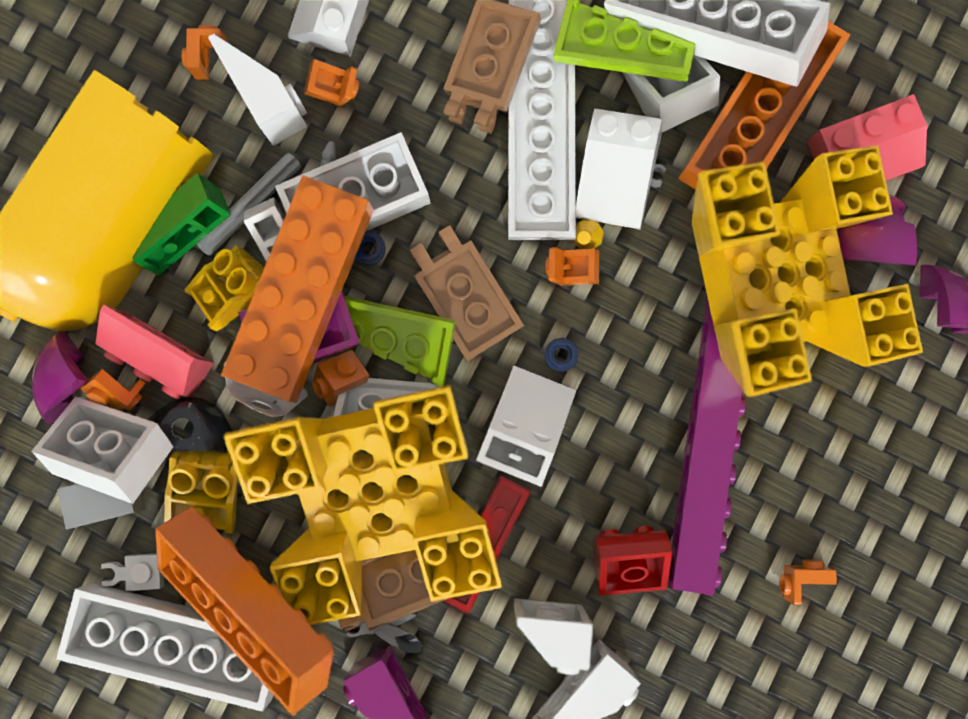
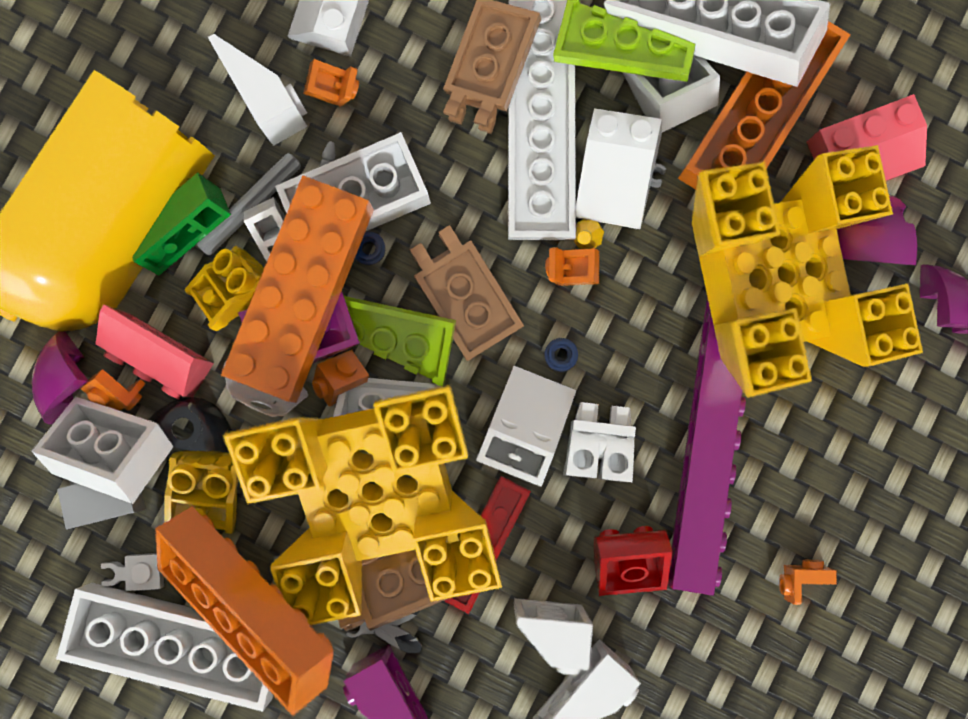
(196, 53): orange bracket -> none
(608, 442): none -> white hips

